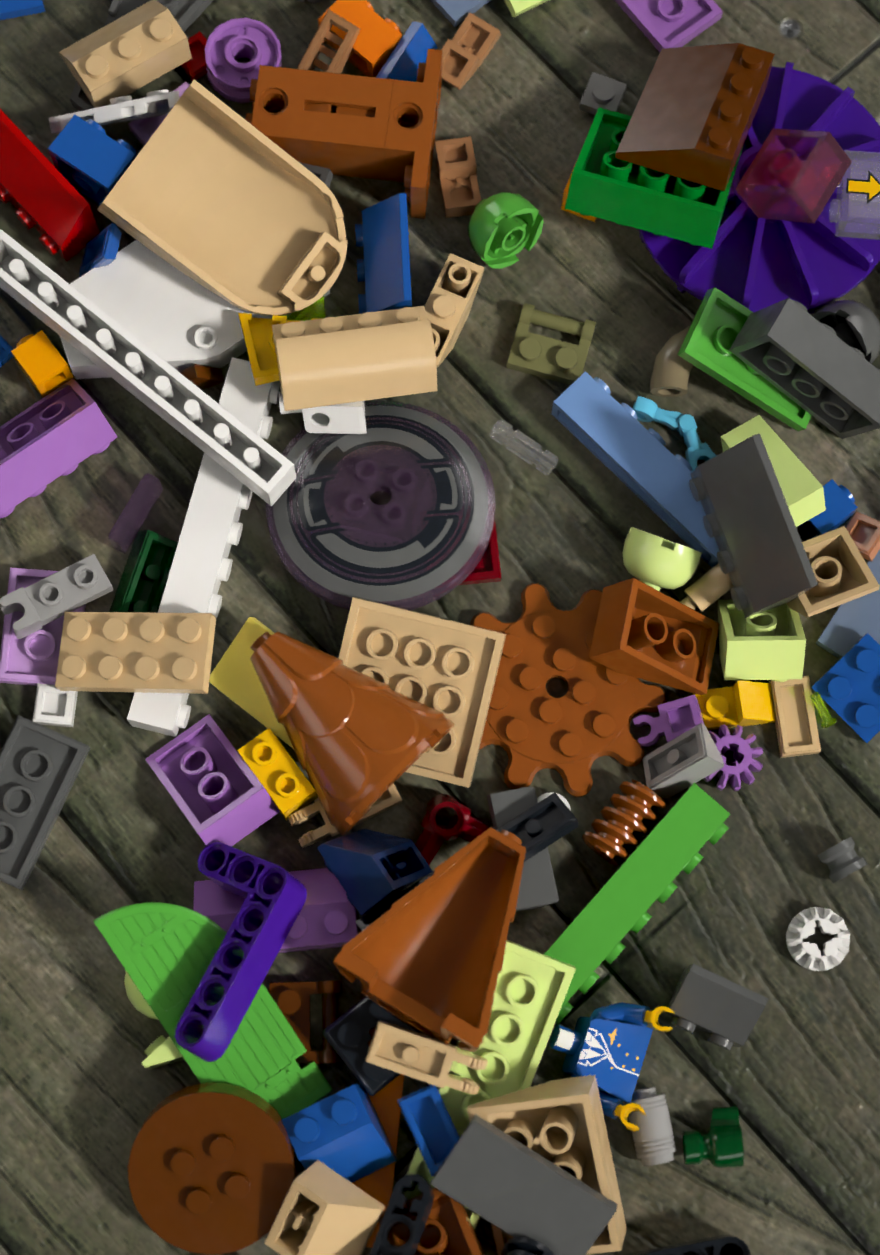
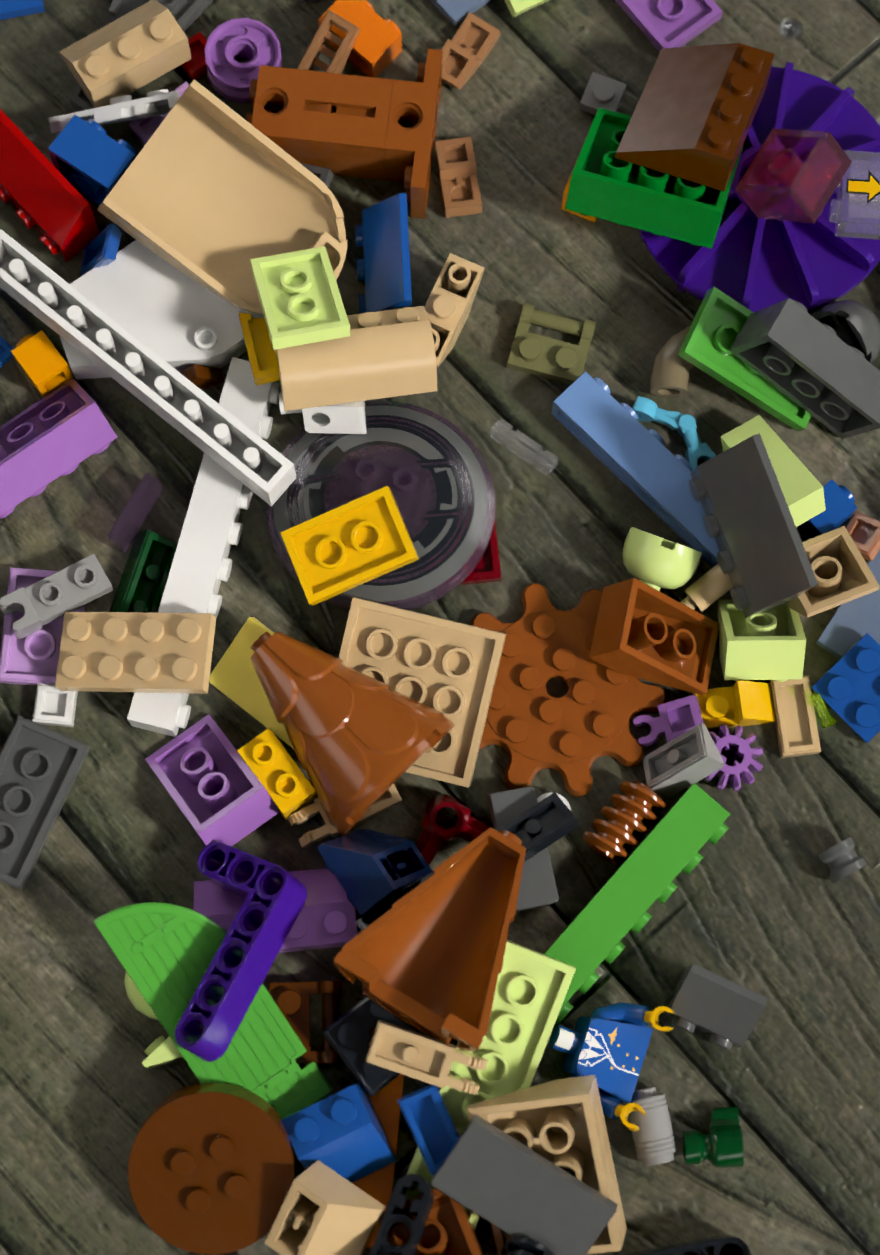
(300, 298): none -> yellowish green plate
(349, 545): none -> yellow plate
(408, 53): blue tile -> none
(503, 228): bright green cylinder -> none
(807, 953): white gear -> none

